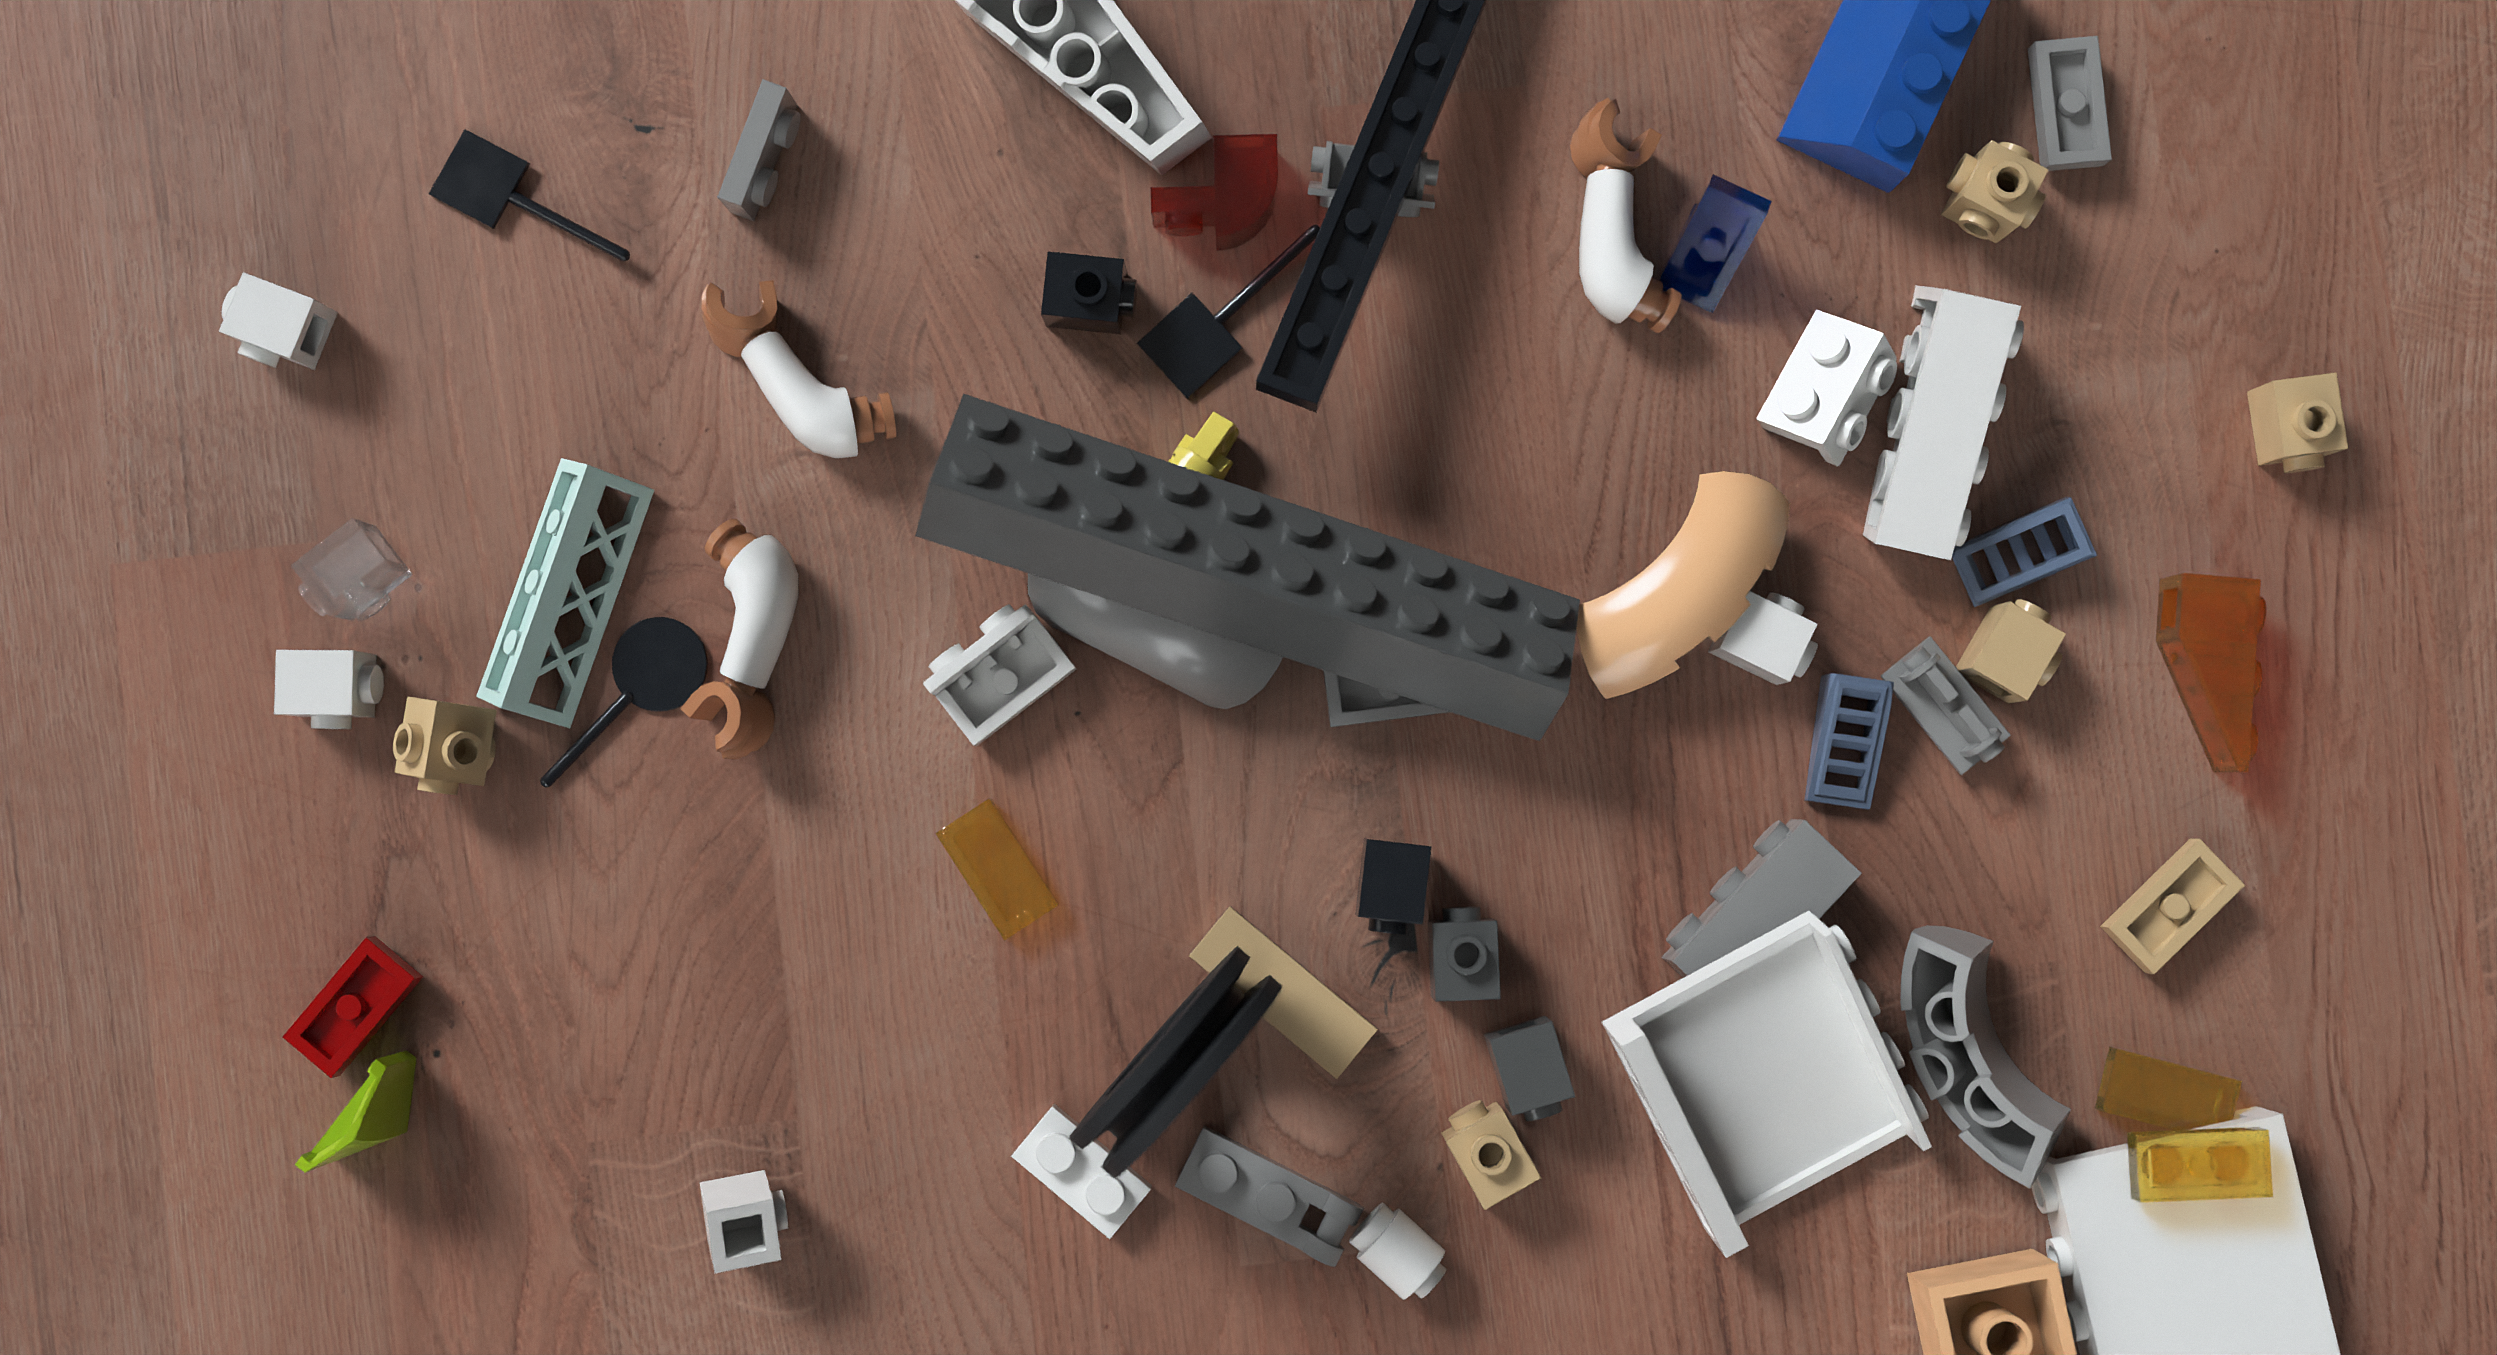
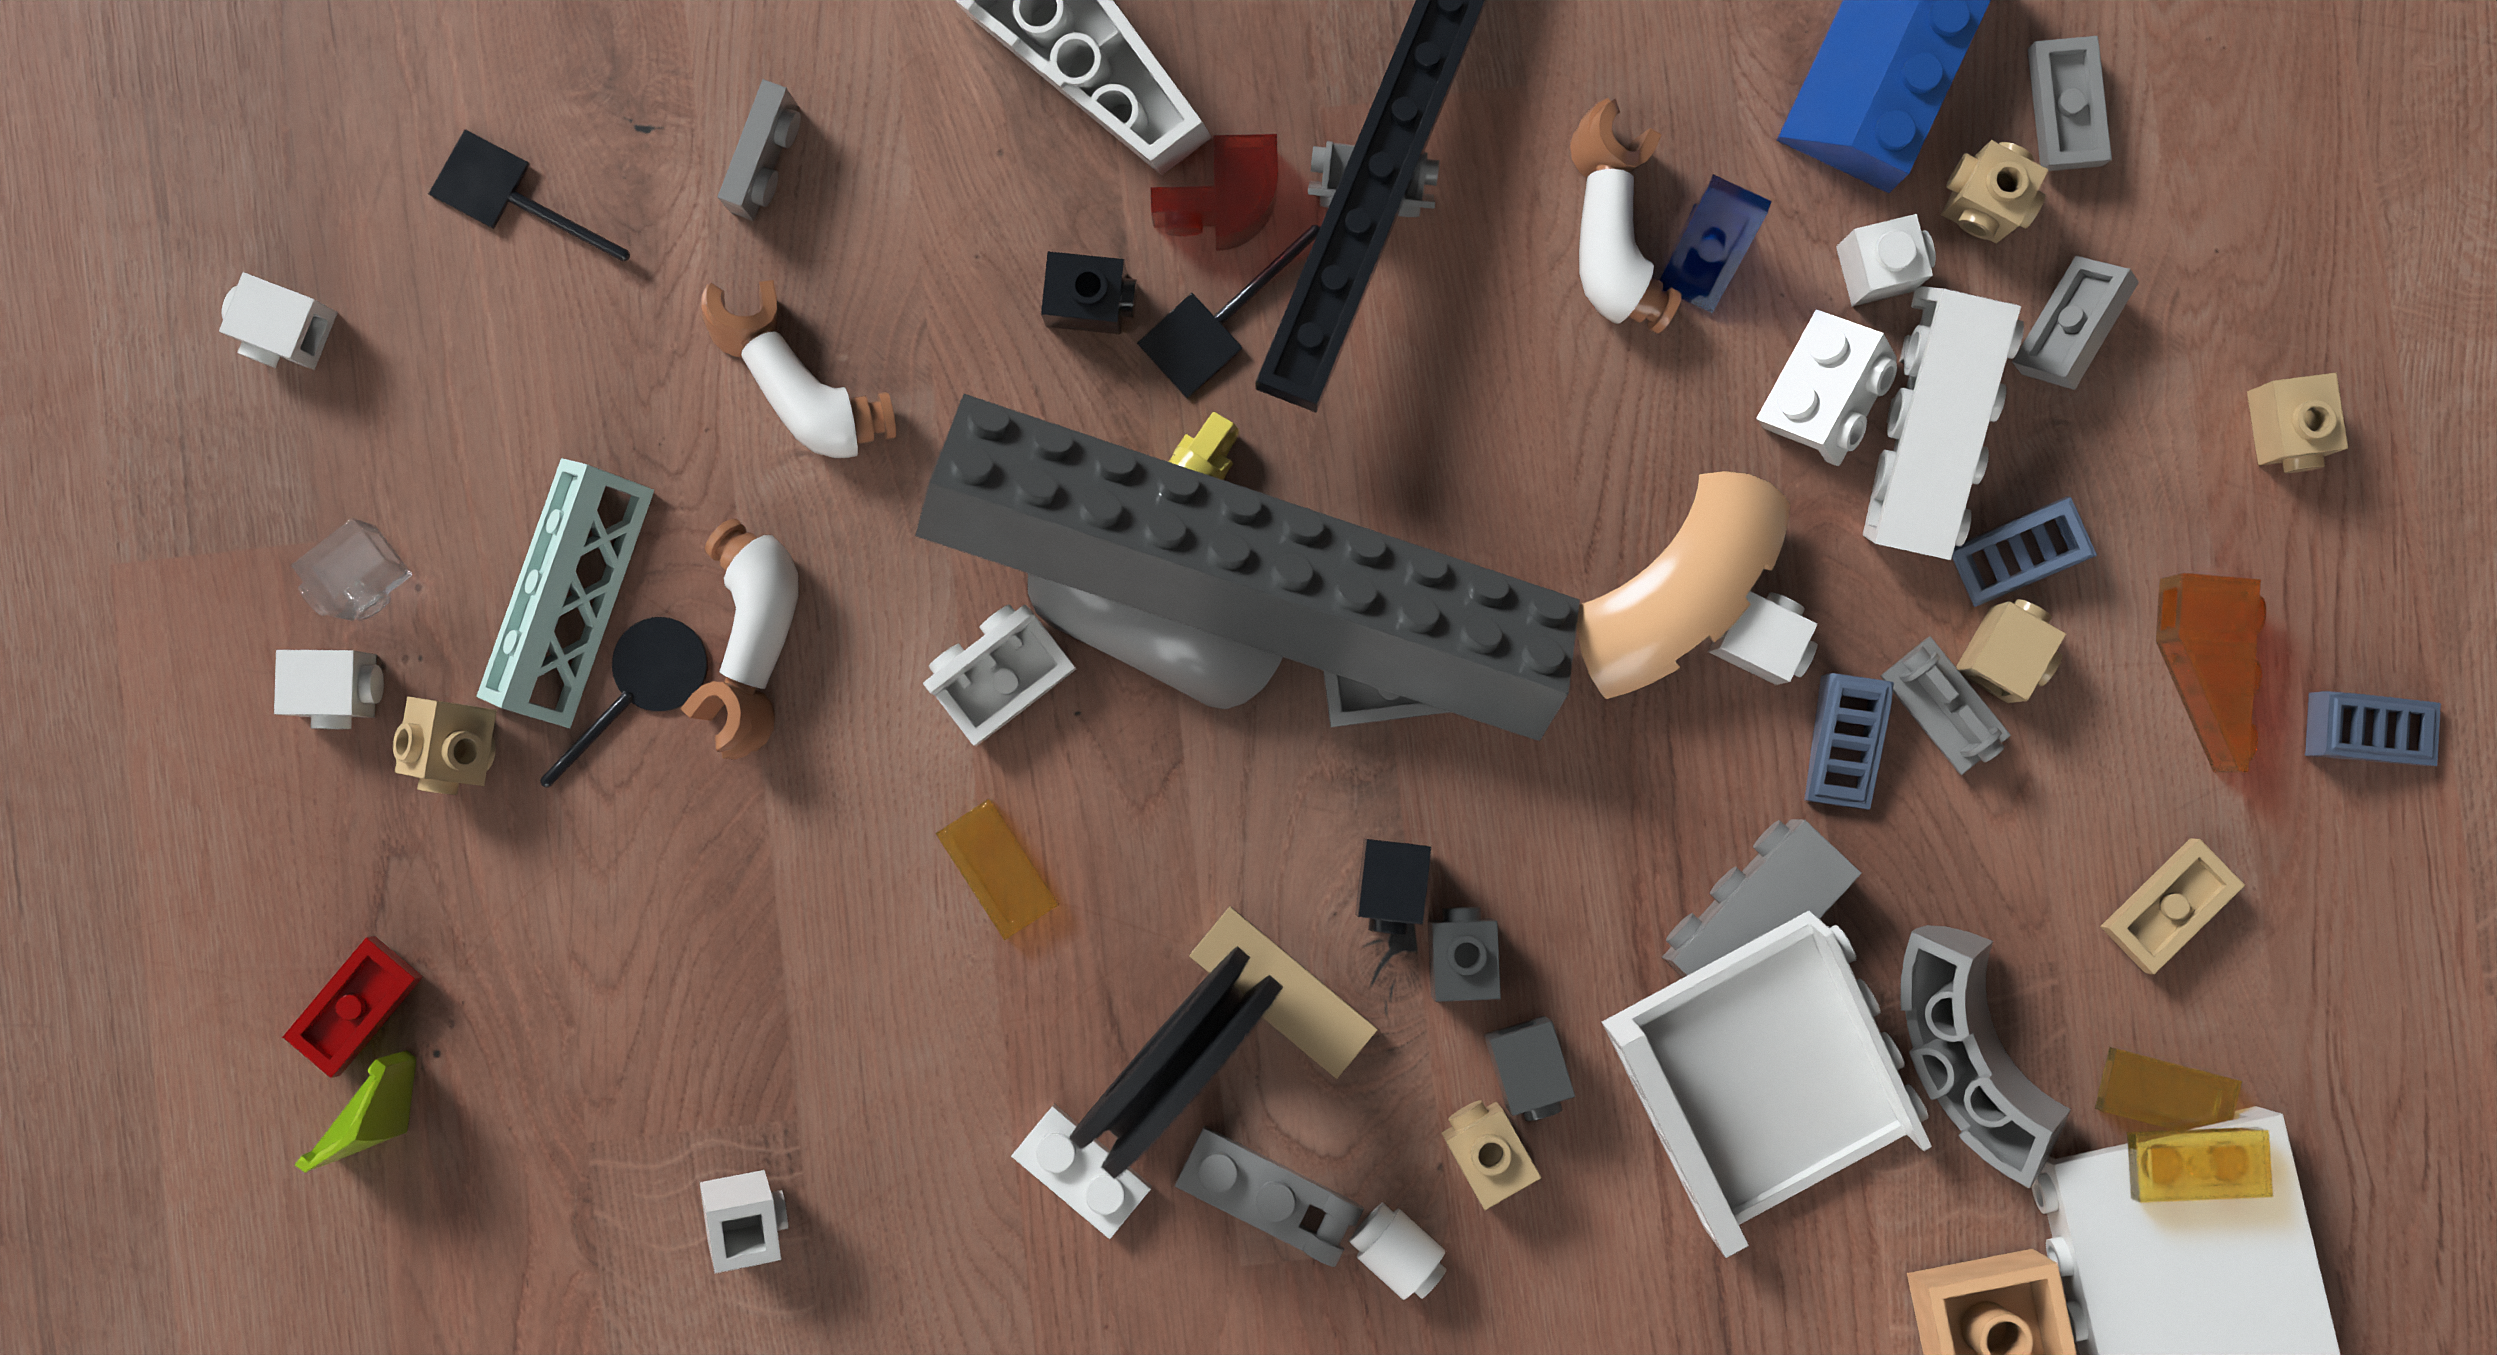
(1886, 259): none -> white brick
(2075, 322): none -> light grey plate
(2326, 728): none -> sand blue slope

